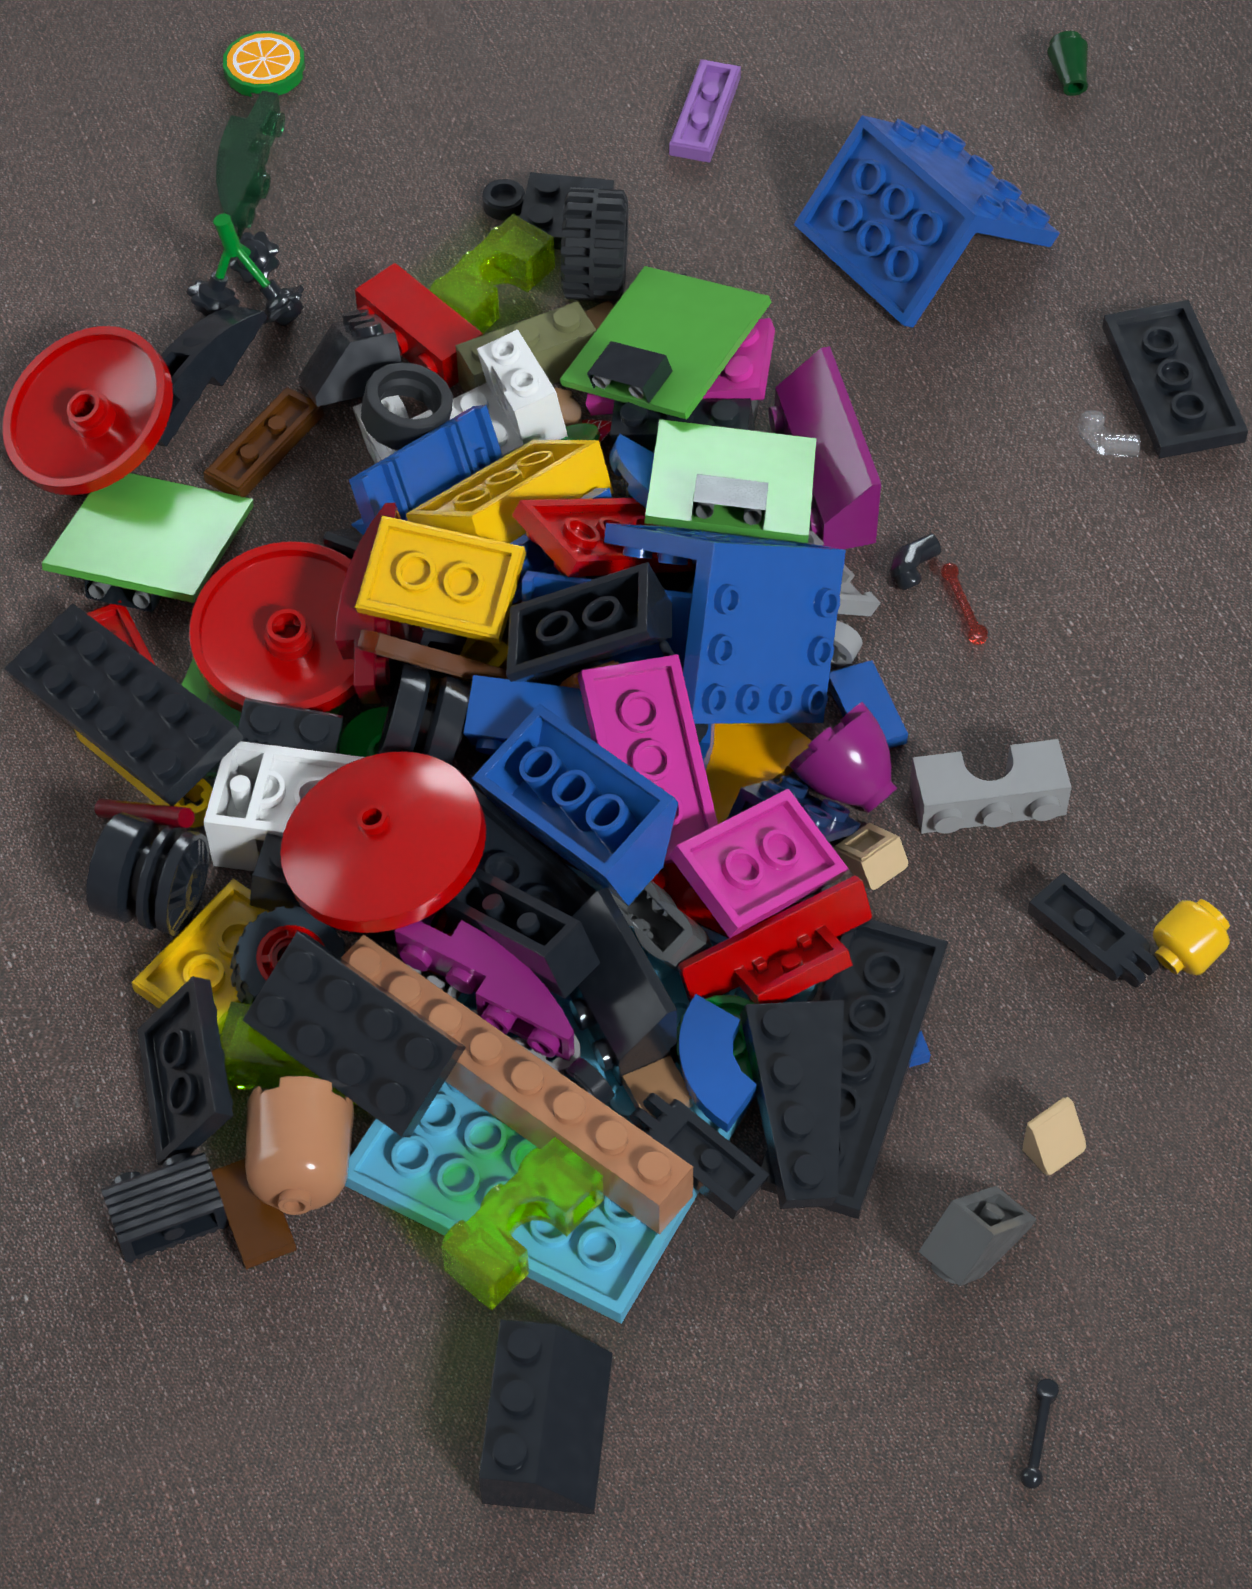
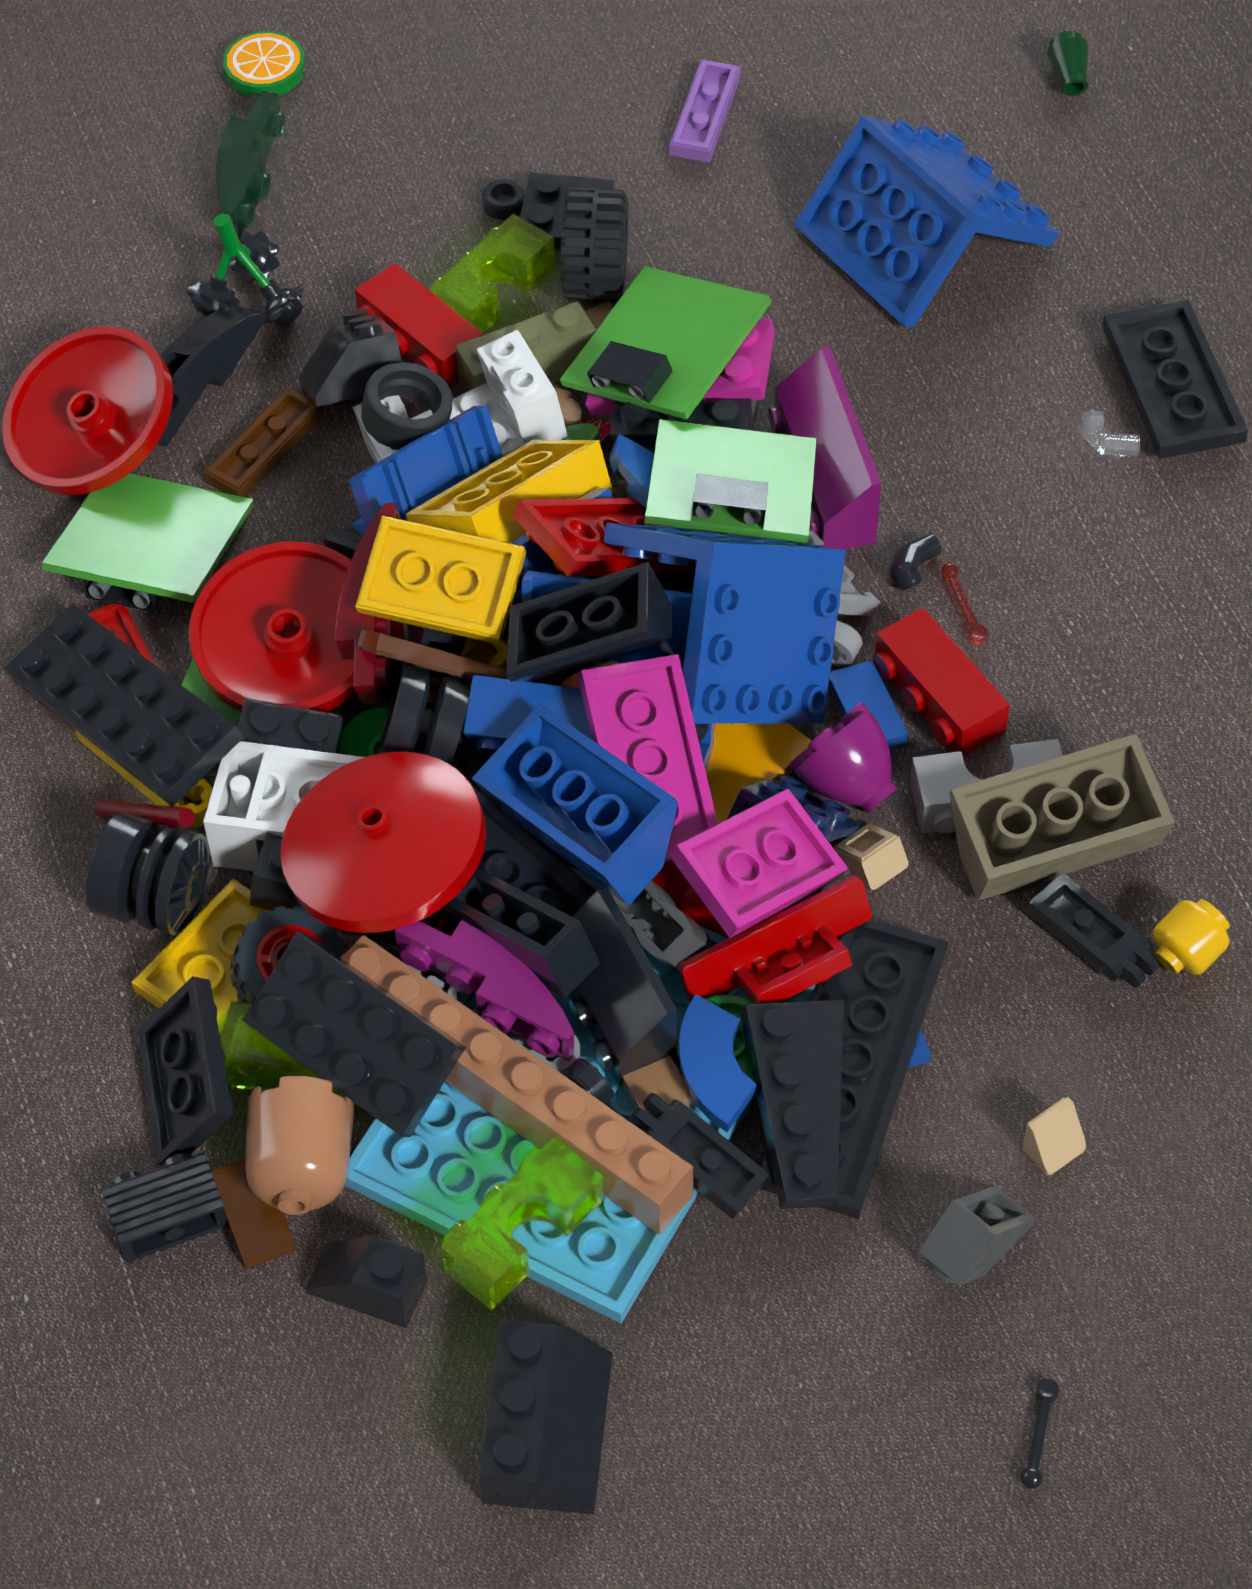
(371, 1278): none -> black slope
(940, 683): none -> red brick
(1058, 816): none -> dark tan slope

